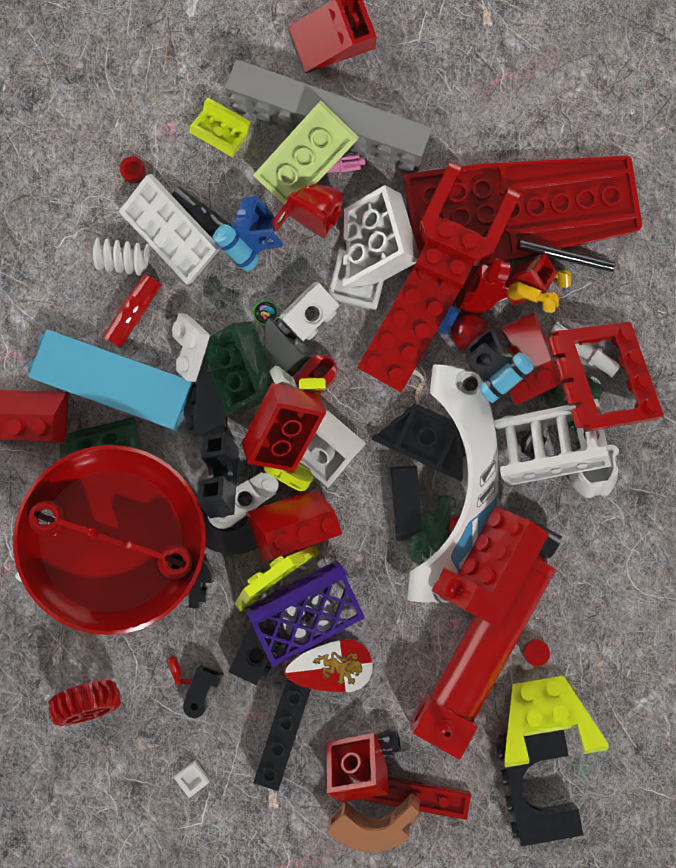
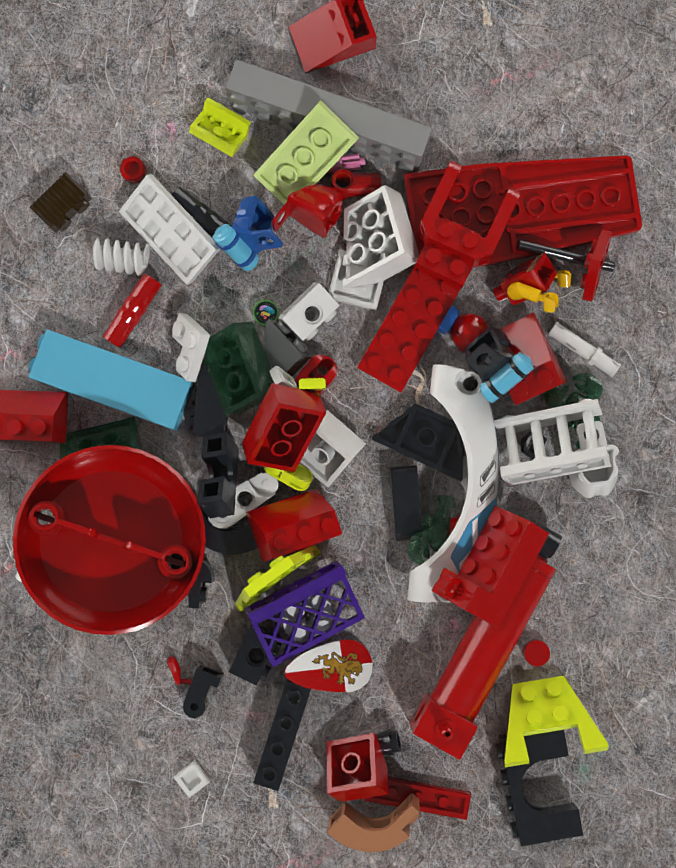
(61, 203): none -> dark brown brick
(84, 702): red gear -> none
(358, 183): none -> red piece
(484, 287): red piece -> none
(578, 390): red hinge -> none
(594, 263): none -> red plate

